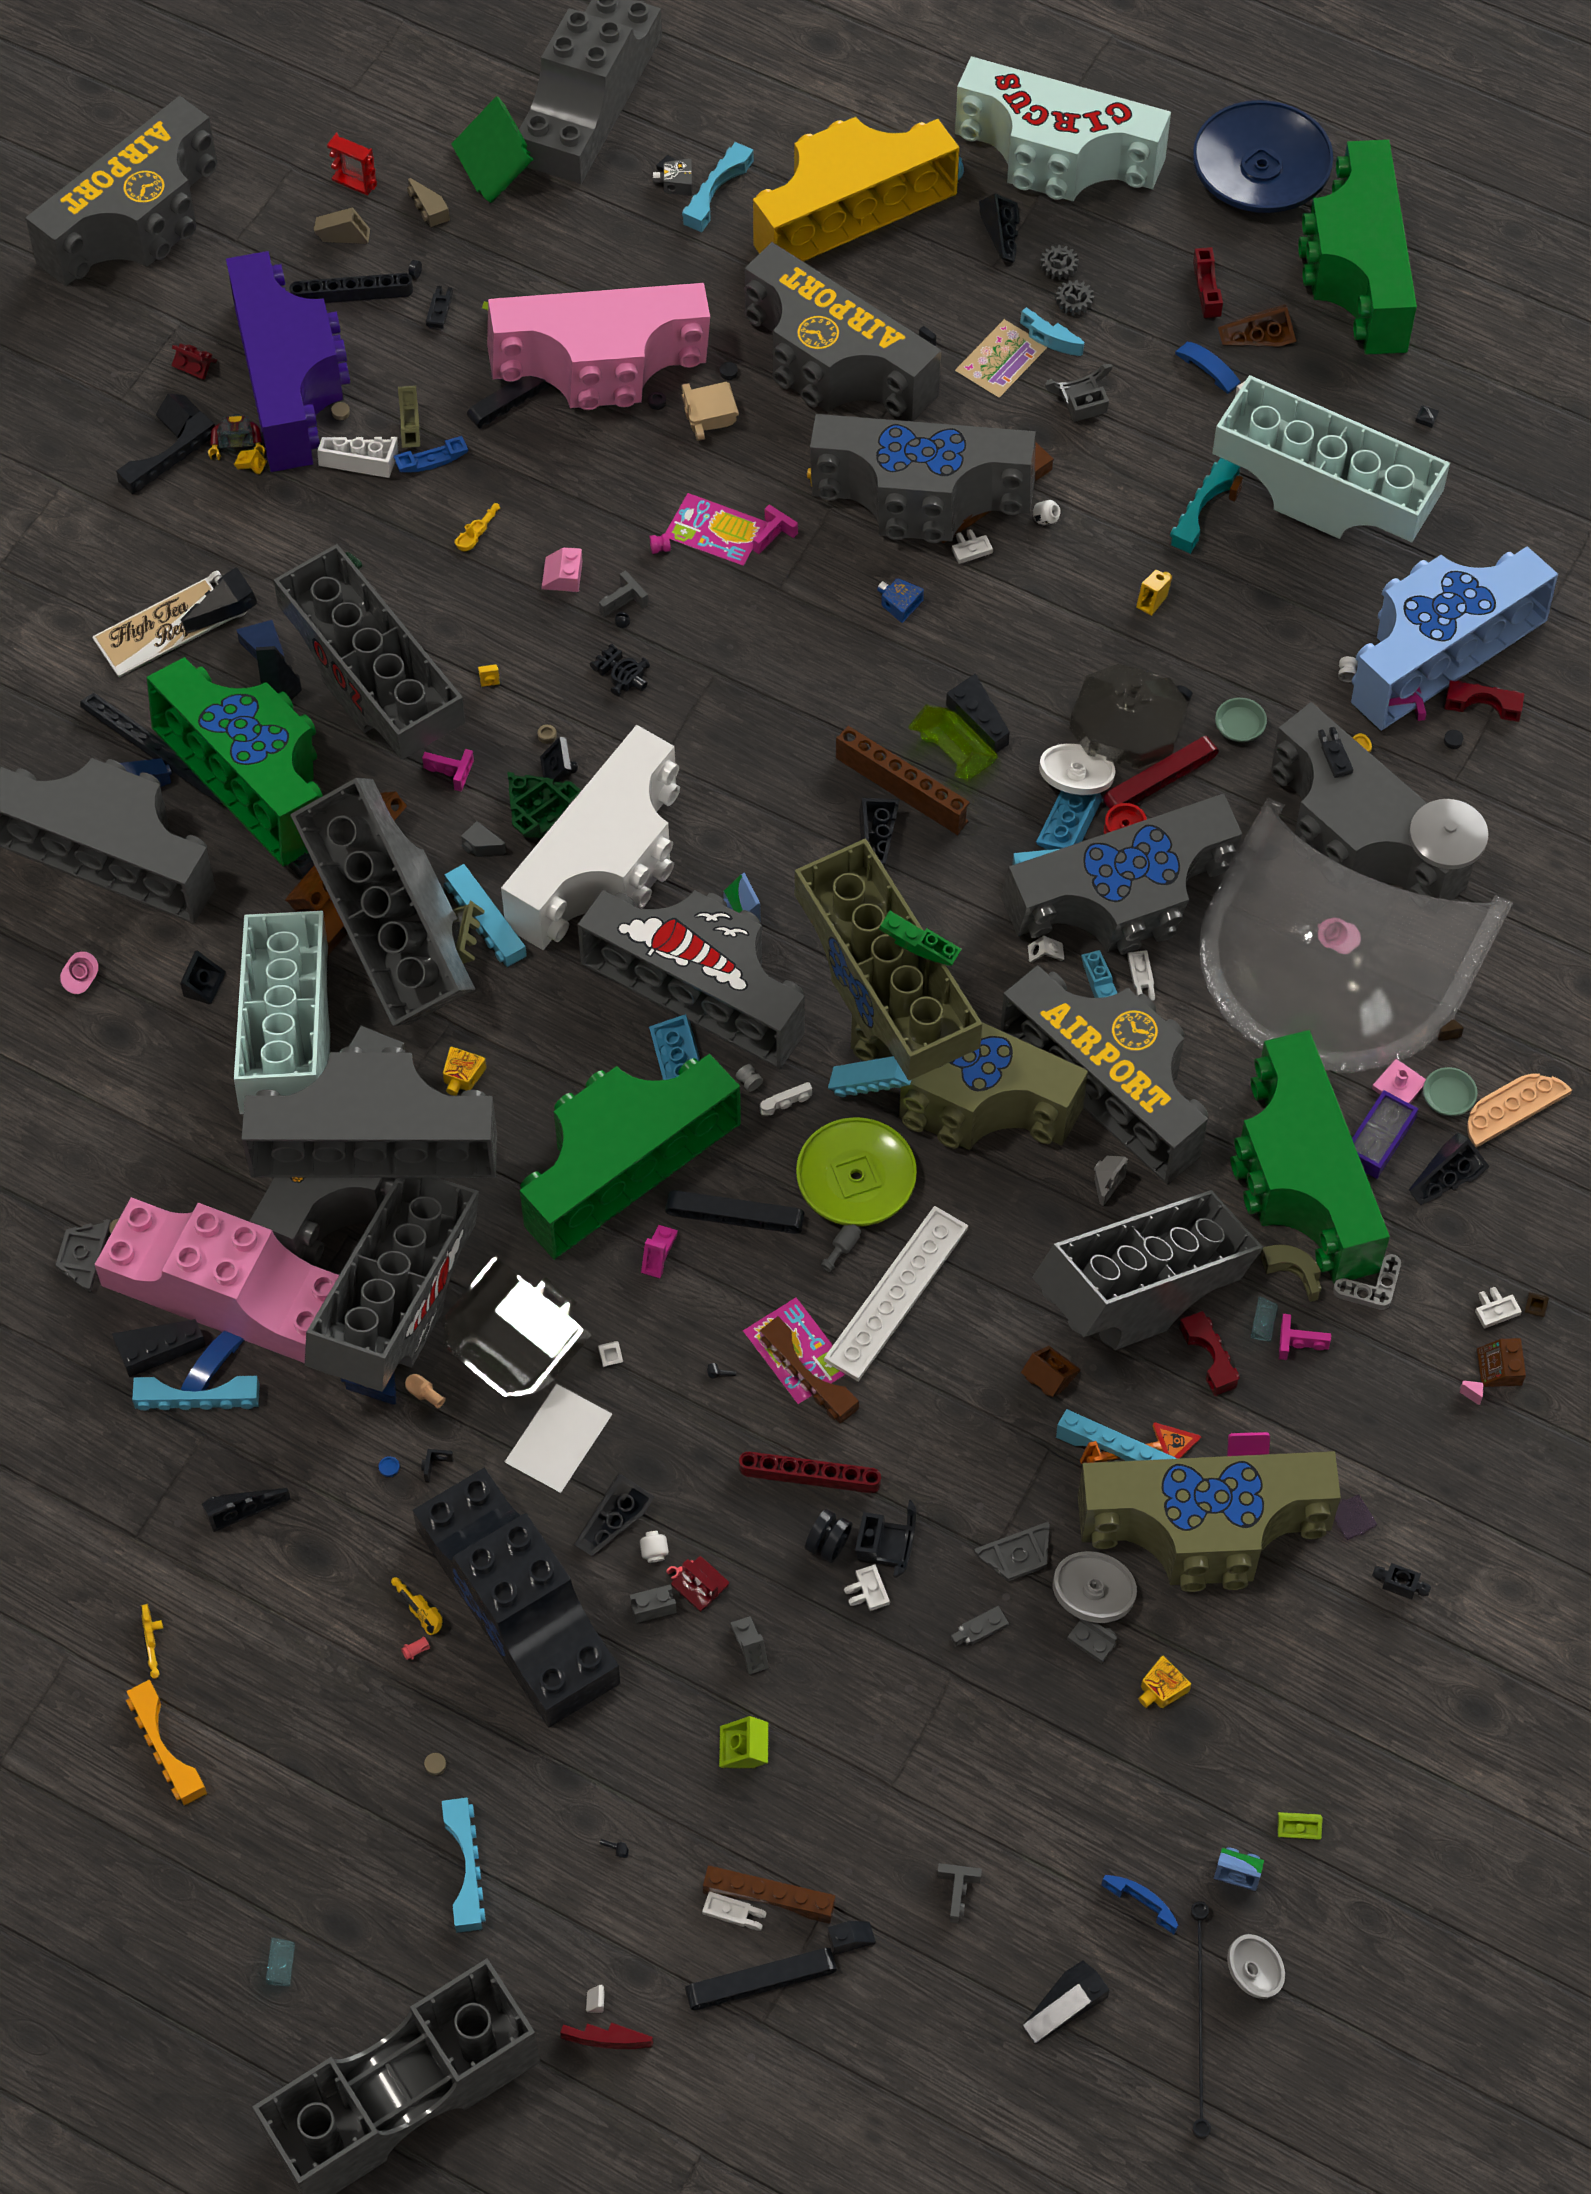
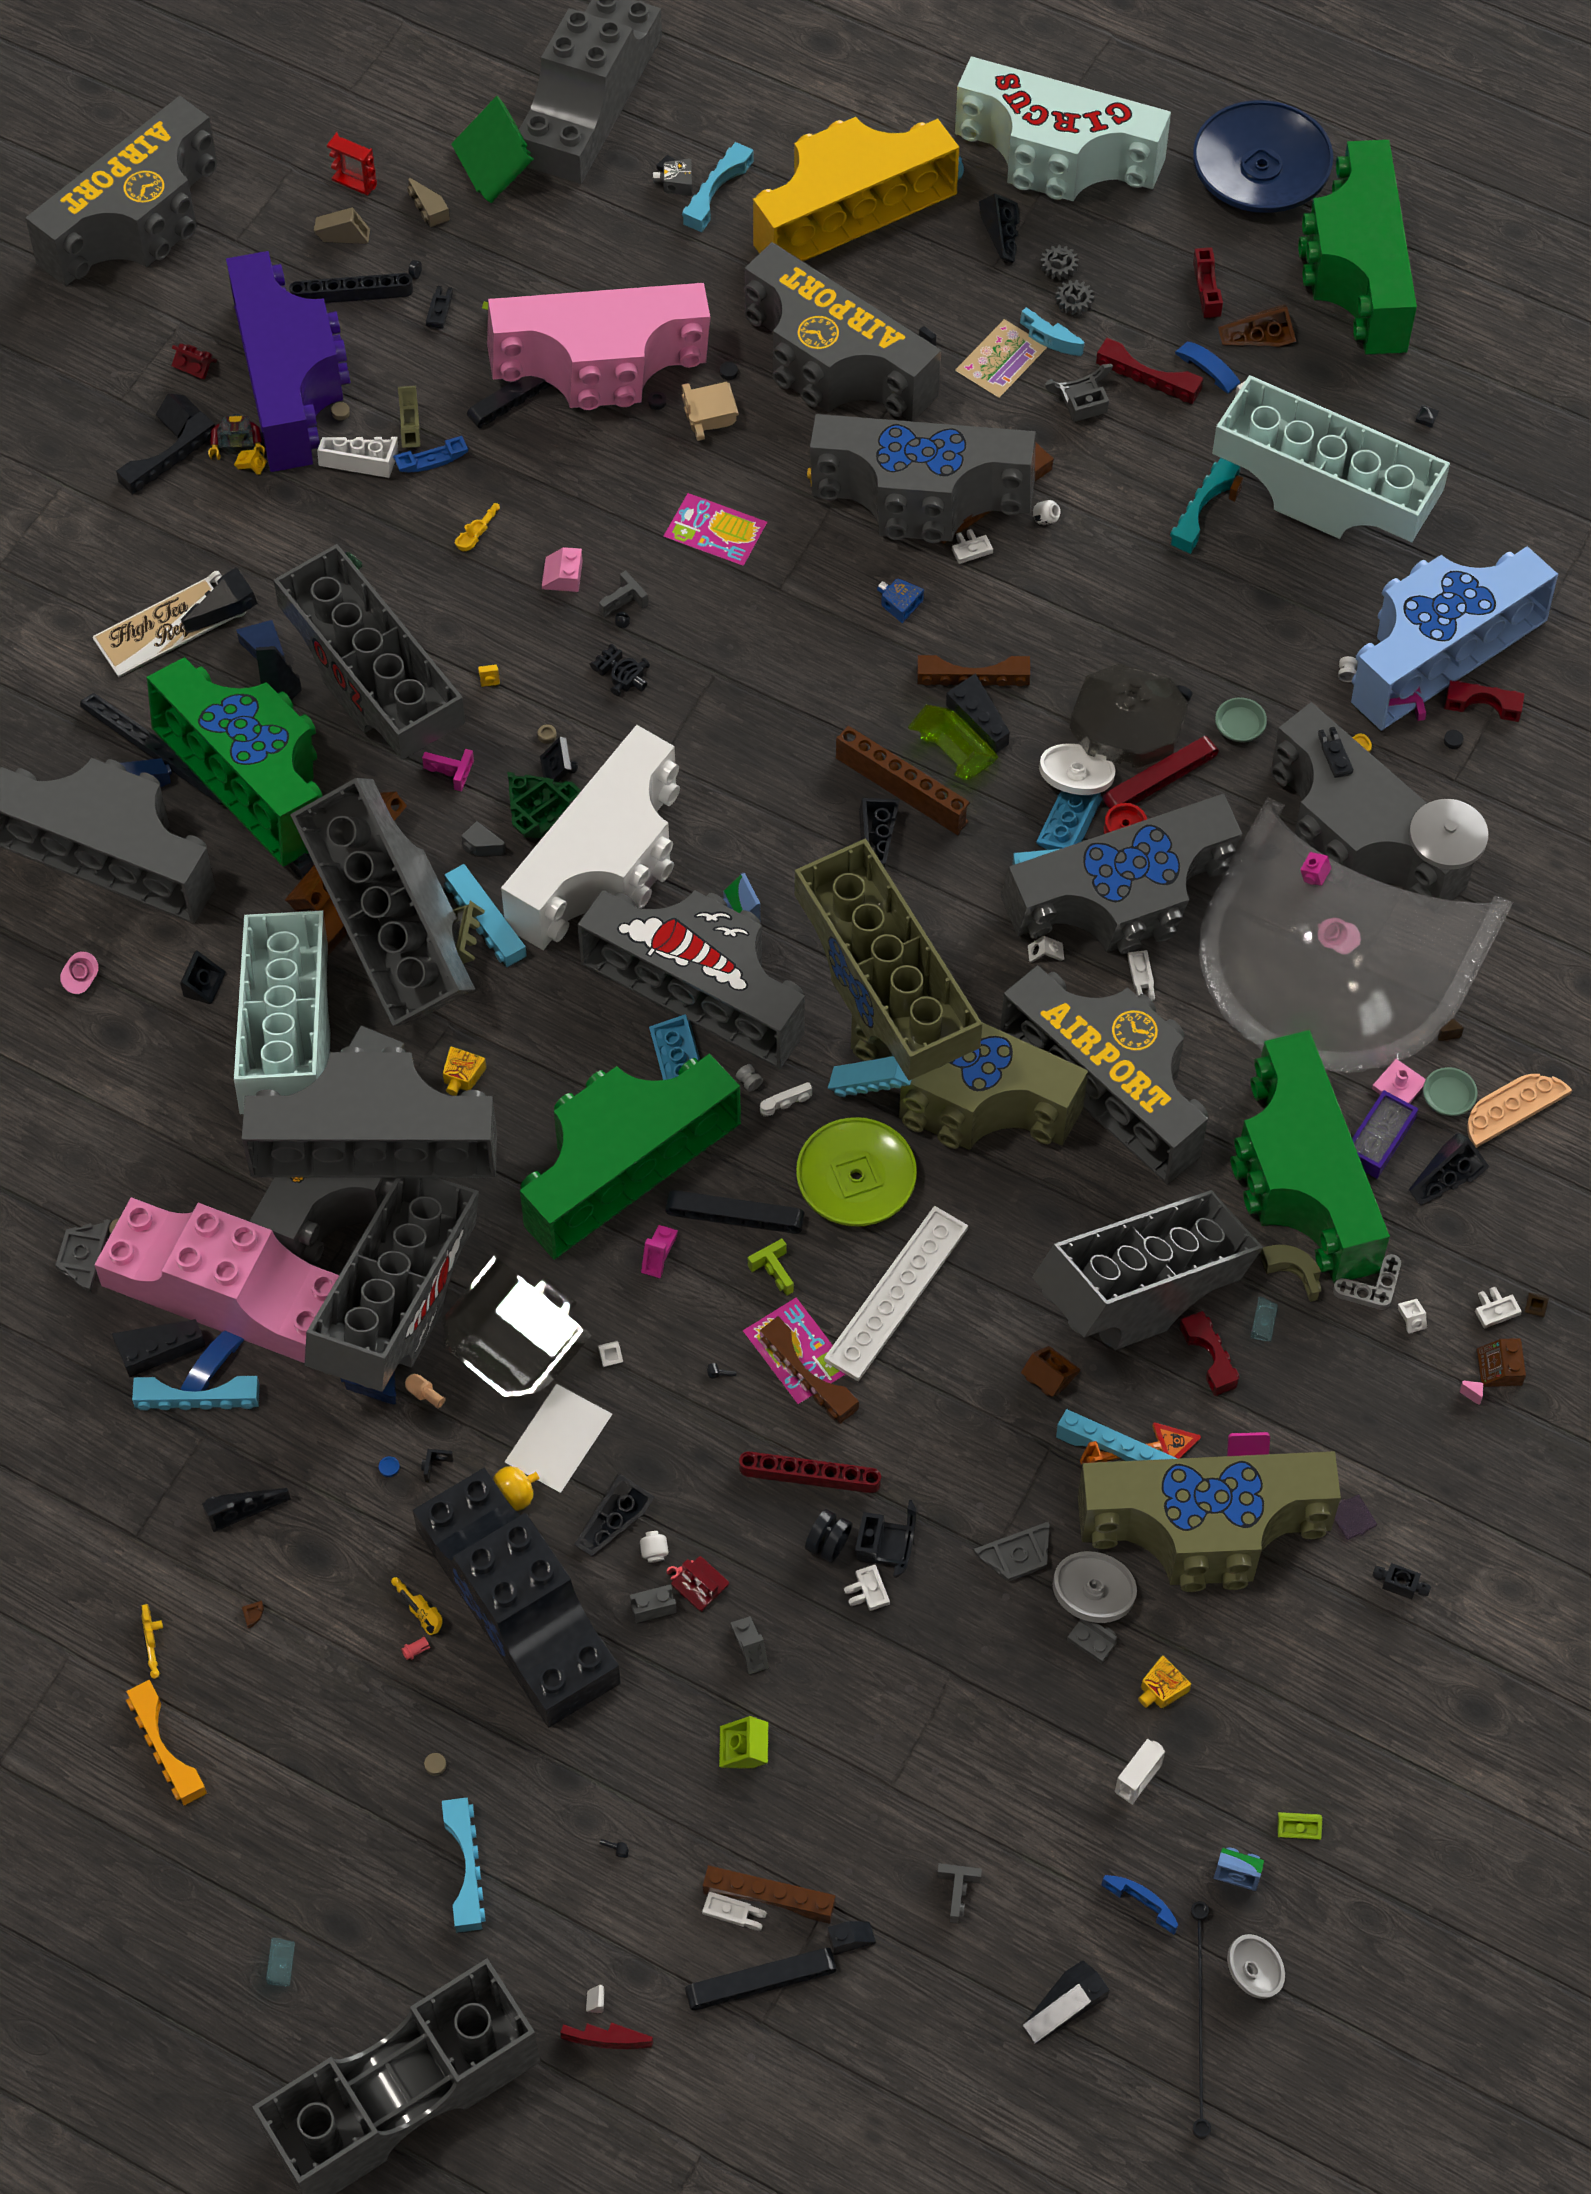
(253, 1613): none -> reddish brown tile
(515, 1486): none -> yellow piece
(660, 543): dark pink wheel -> none
(768, 1258): none -> lime bracket
(776, 523): dark pink bracket -> none
(843, 1244): dark grey piece -> none
(920, 942): green slope -> none
(936, 671): none -> reddish brown arch
(980, 1627): dark grey hinge -> none
(1098, 974): medium azure slope -> none
(1109, 1175): light grey slope -> none
(1140, 1771): none -> white window
(1156, 584): yellow torso -> none
(1178, 384): none -> dark red arch
(1300, 1338): dark pink bracket -> none
(1315, 869): none -> dark pink brick
(1413, 1315): none -> white bracket

